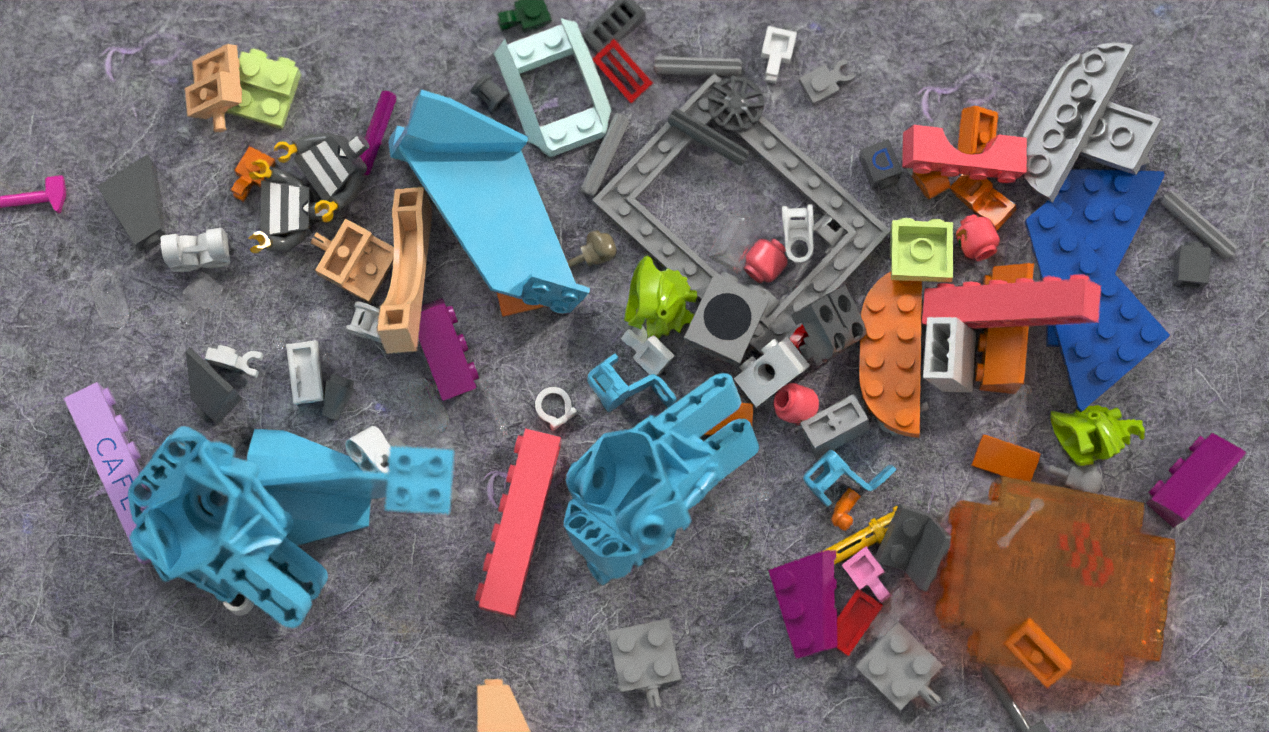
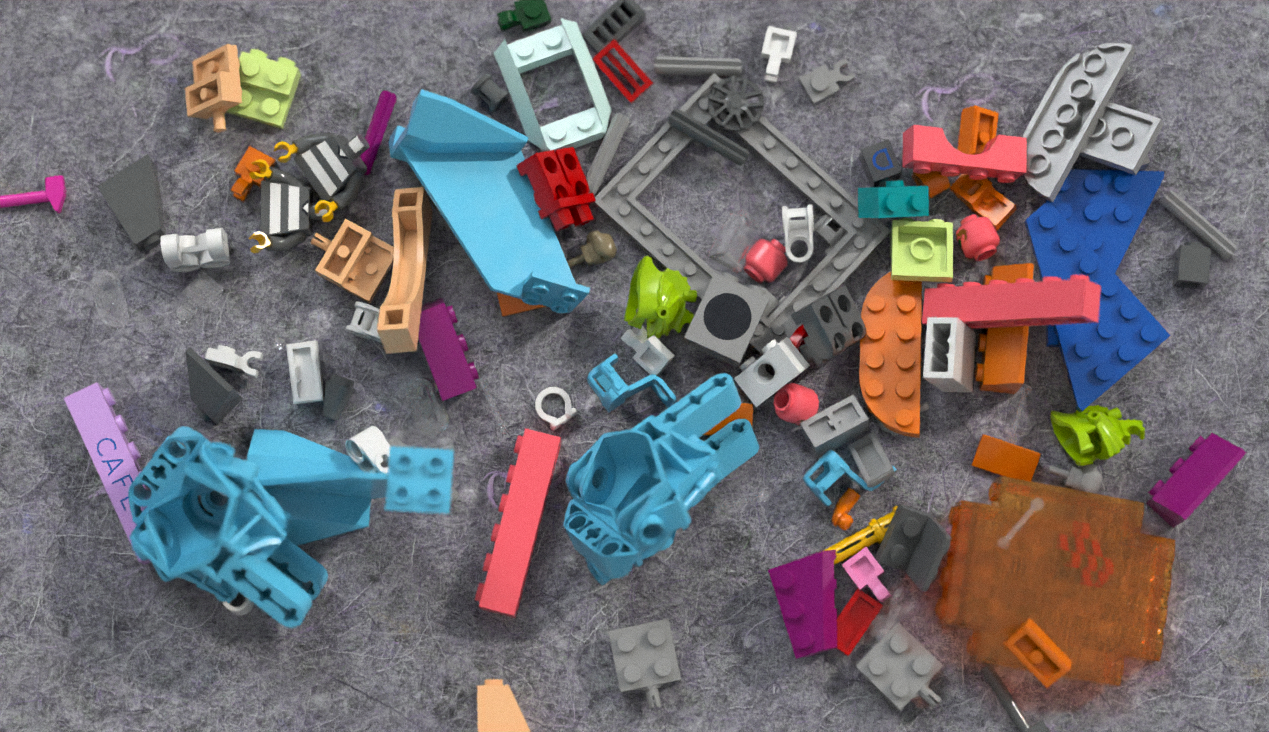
(559, 187): none -> red hips
(871, 460): none -> light grey tile
(893, 201): none -> teal brick

